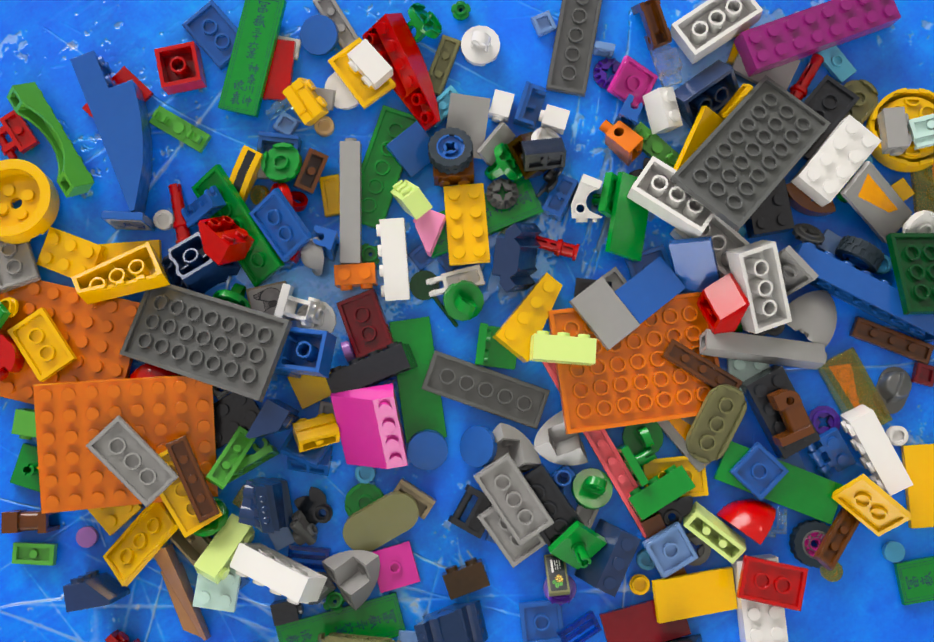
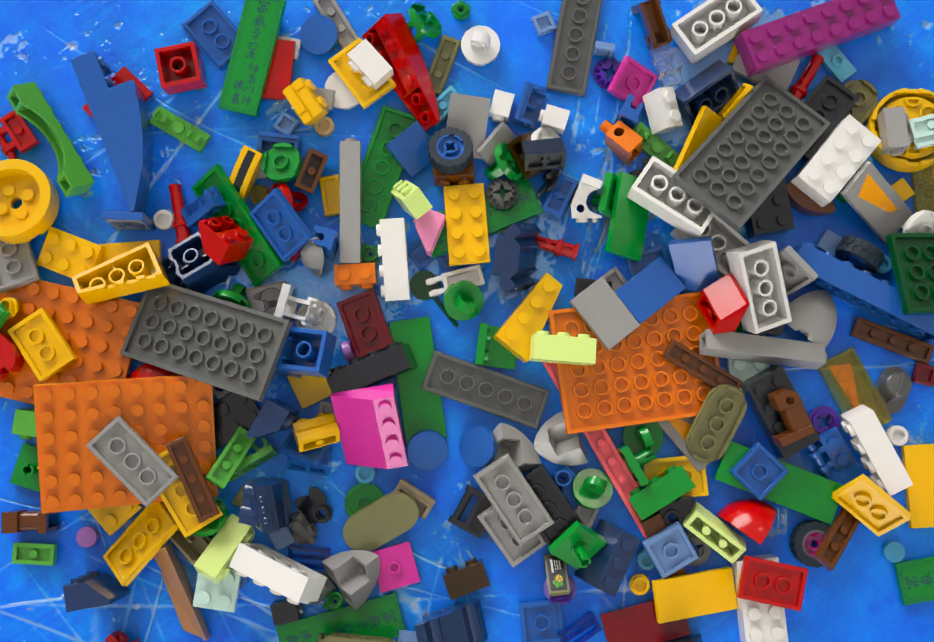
(808, 233): dark grey gear -> none
(832, 575): clear yellow tile -> none

